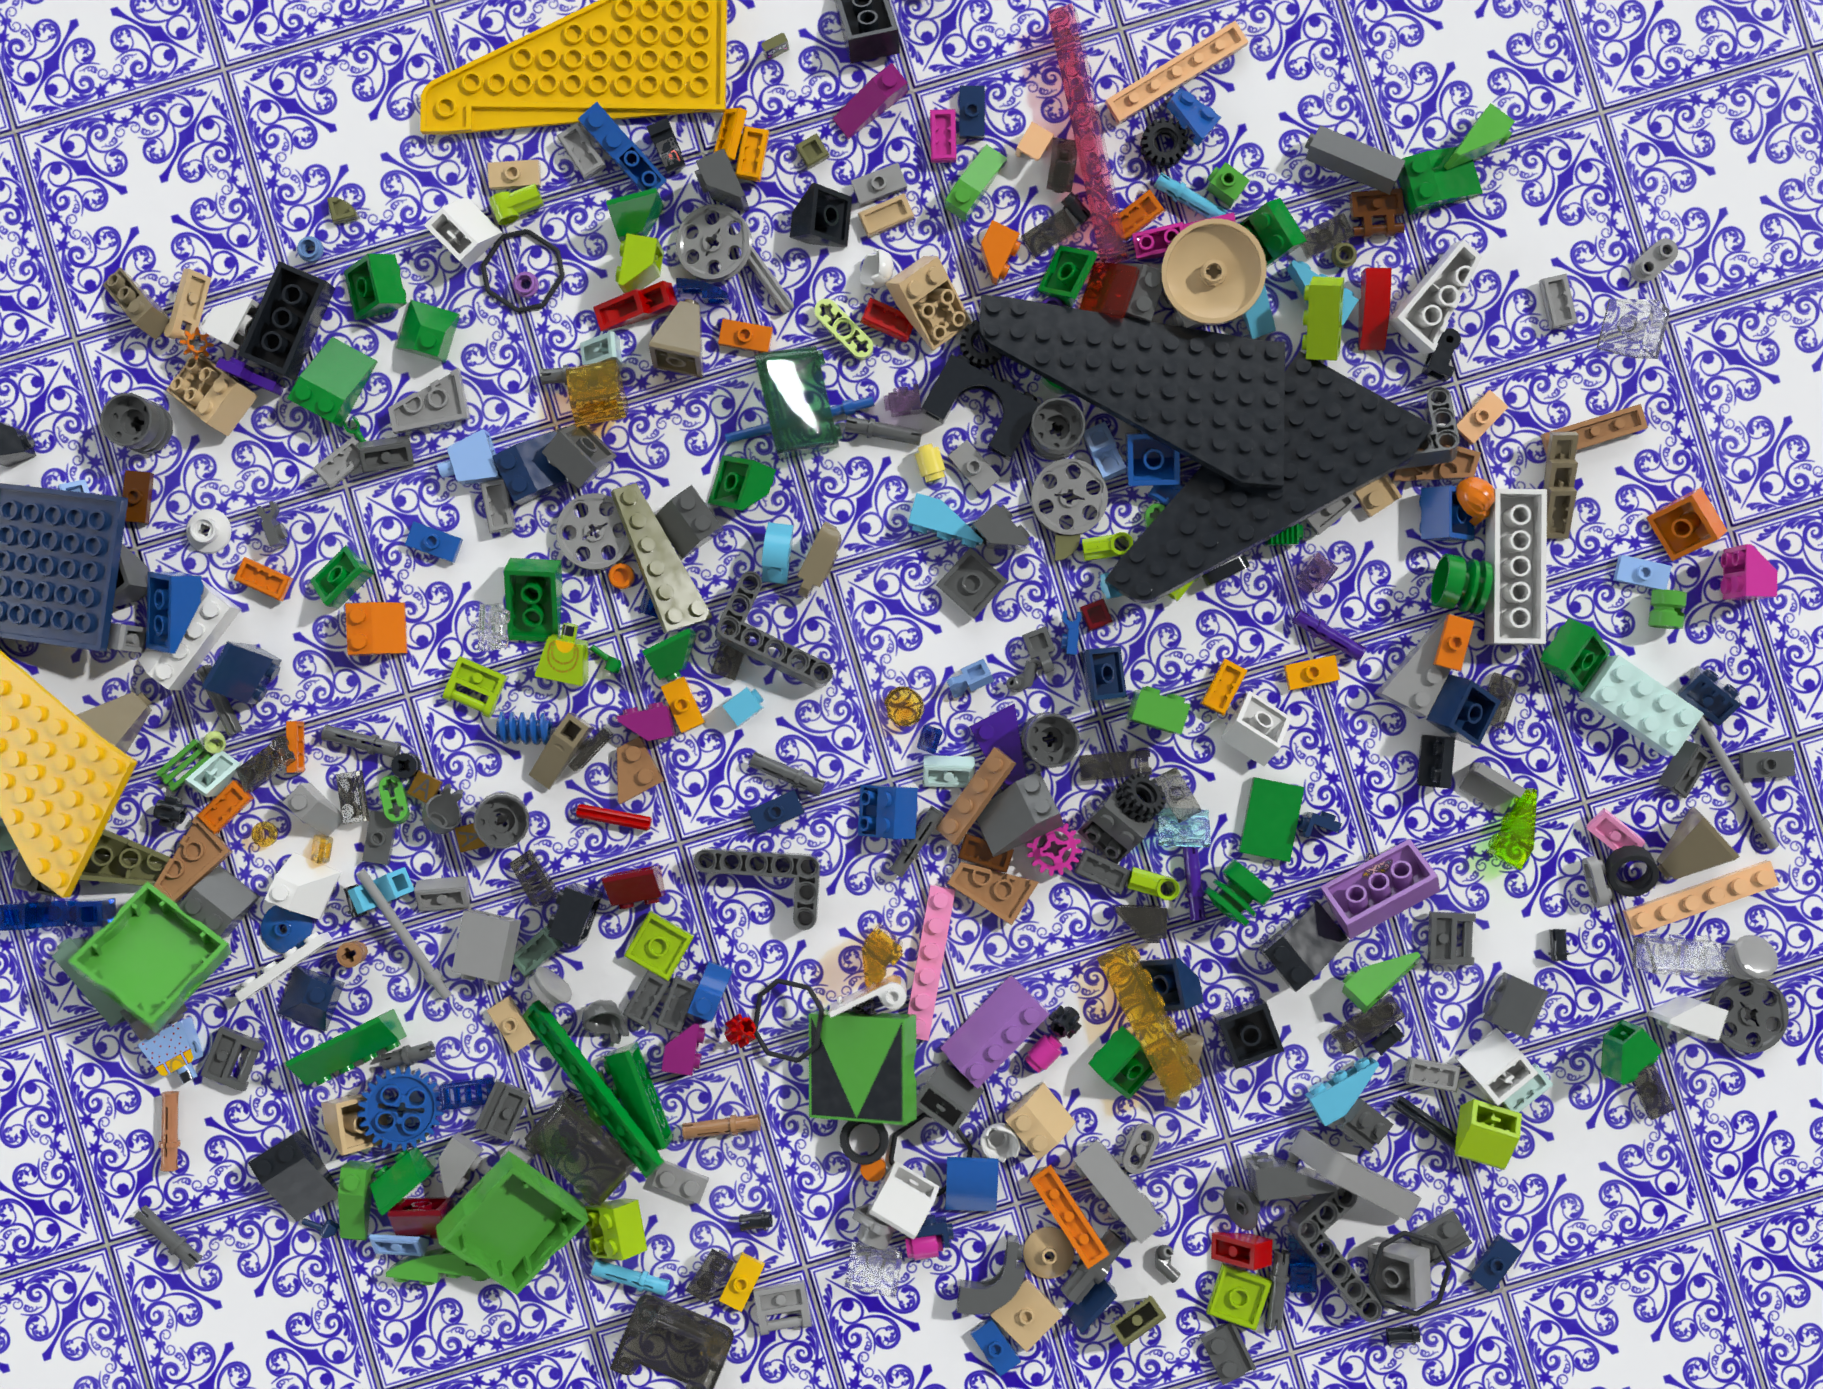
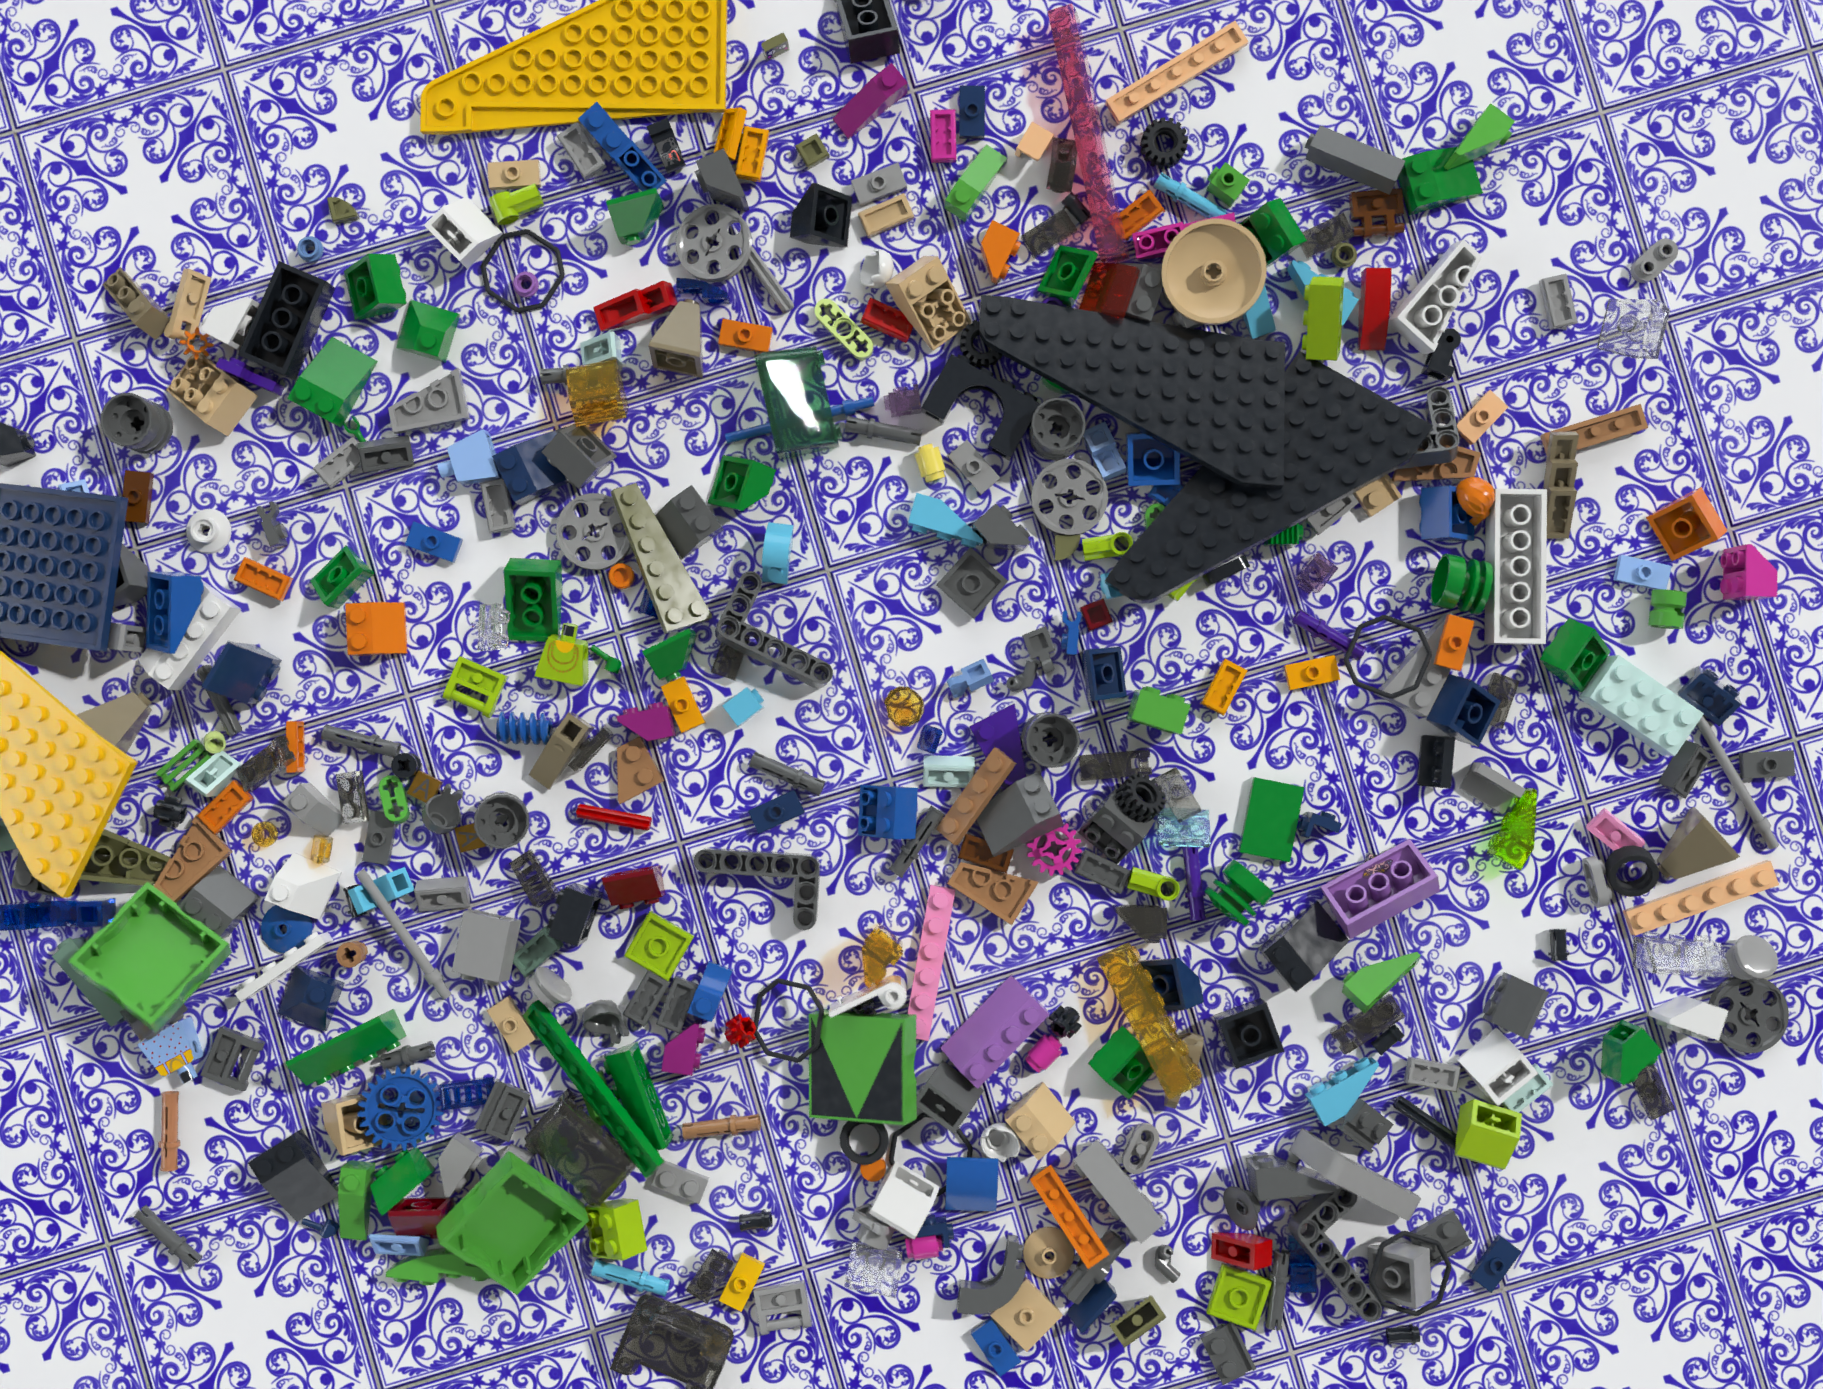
(640, 262): lime slope -> none
(819, 559): dark tan piece -> none
(1193, 114): blue wing -> none
(1256, 729): white slope -> none
(1403, 624): none -> black piece
(1443, 938): dark grey plate -> none

